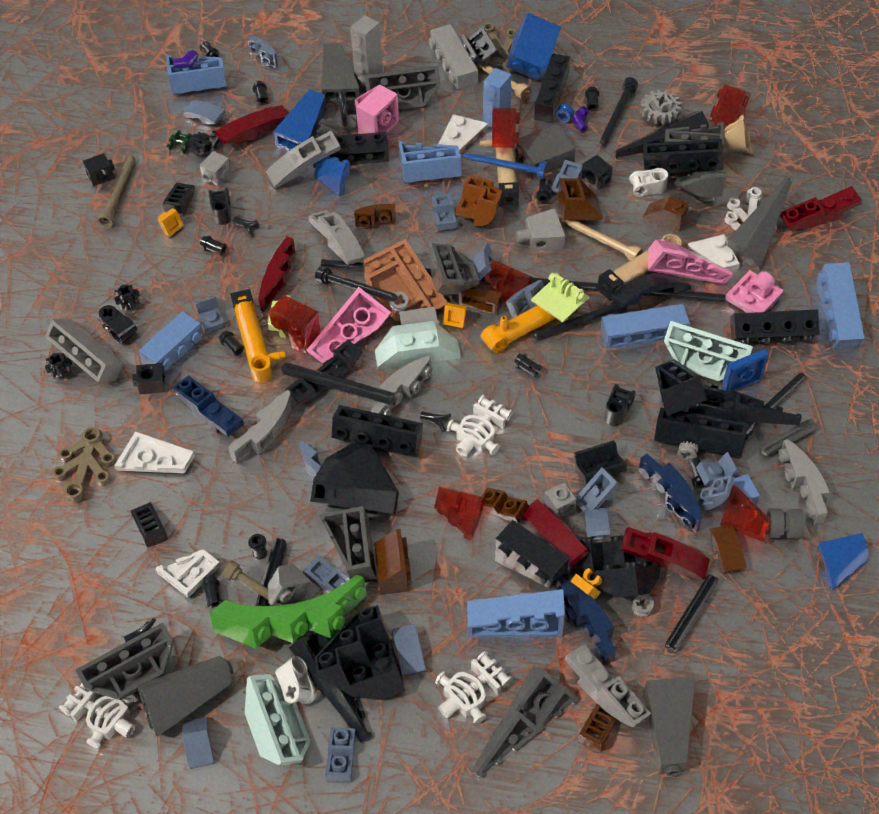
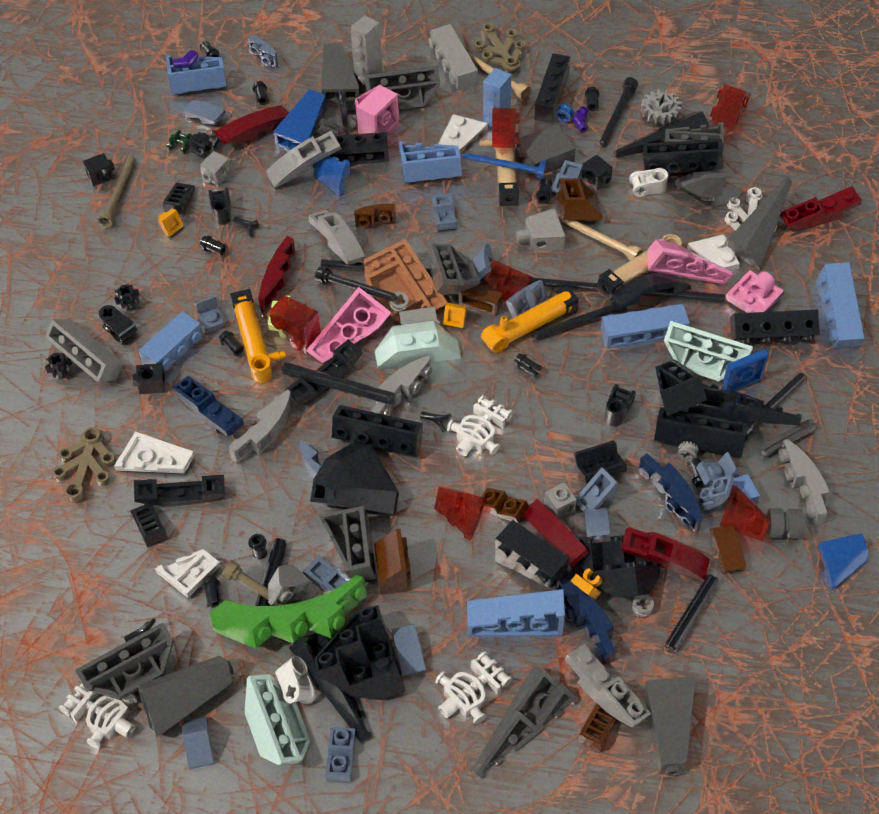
(179, 493): none -> black slope
(479, 200): dark orange brick -> none
(480, 46): black bracket -> none
(533, 46): blue slope -> none
(560, 297): yellowish green hinge -> none
(667, 212): reddish brown slope -> none
(737, 137): tan hat -> none

